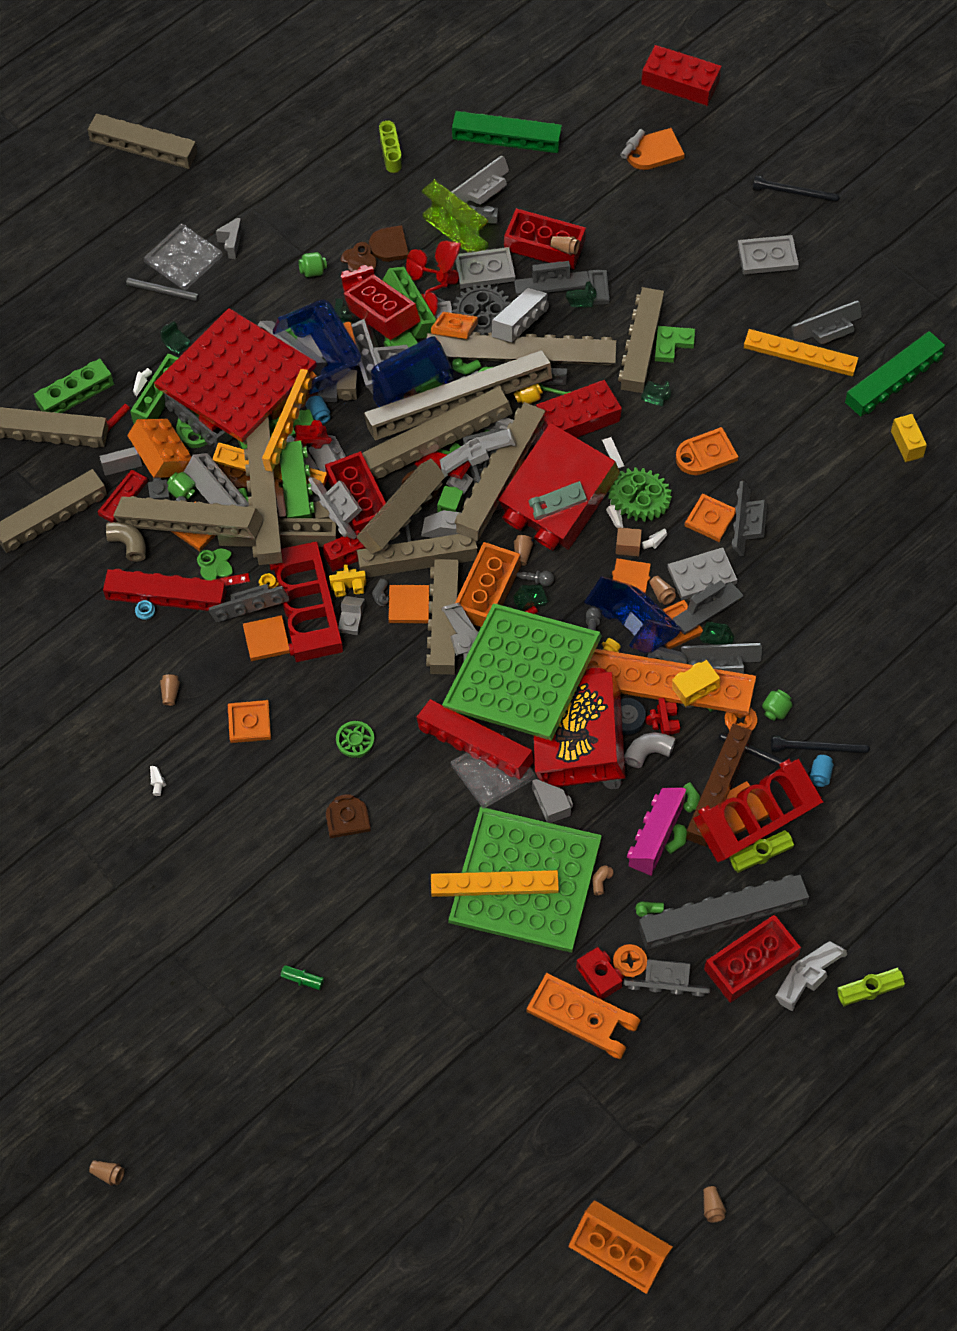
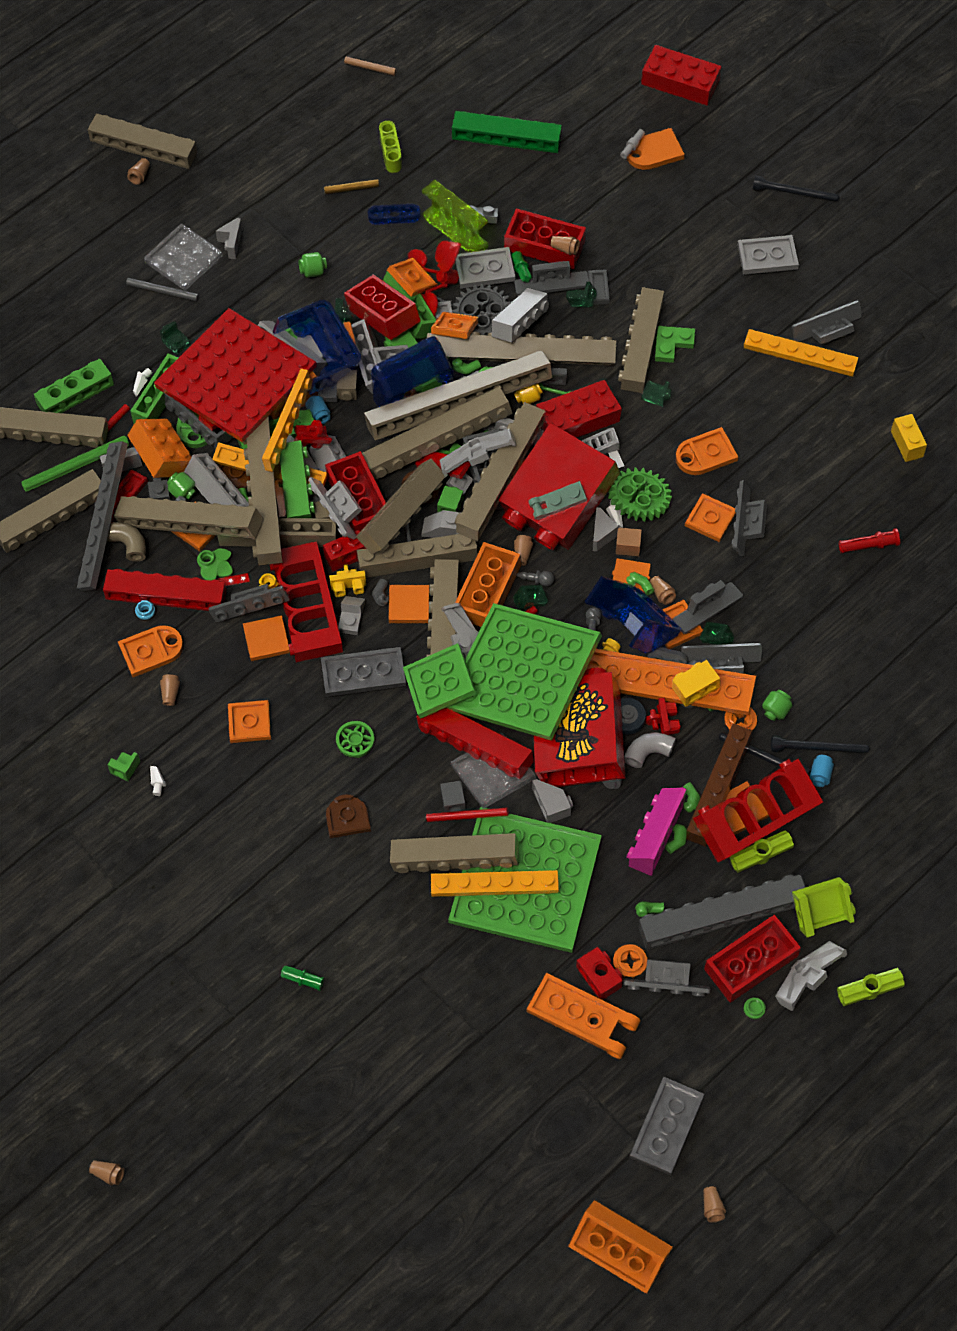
(68, 466): none -> bright green axle
(102, 516): none -> dark grey plate
(124, 765): none -> bright green panel
(138, 171): none -> medium nougat cone
(150, 649): none -> orange tile
(351, 186): none -> pearl gold bar
(351, 279): red hips -> none
(356, 259): reddish brown plate -> none
(363, 671): none -> flat silver plate
(371, 66): none -> medium nougat bar
(389, 244): reddish brown tile -> none
(406, 218): none -> clear blue beam
(411, 277): none -> orange tile
(439, 680): none -> bright green plate
(452, 796): none -> dark grey panel
(454, 852): none -> dark tan brick
(484, 183): light grey bracket -> none
(484, 813): none -> red bar
(521, 266): none -> green axle
(598, 878): medium nougat arm -> none
(604, 436): none -> light grey slope
(604, 530): none -> light grey slope
(642, 581): none -> bright green arm
(655, 539): white bar -> none
(666, 1126): none -> flat silver plate
(699, 571): light grey plate -> none
(754, 1008): none -> bright green plate
(823, 905): none -> lime panel
(878, 540): none -> red pin
(895, 374): green brick -> none

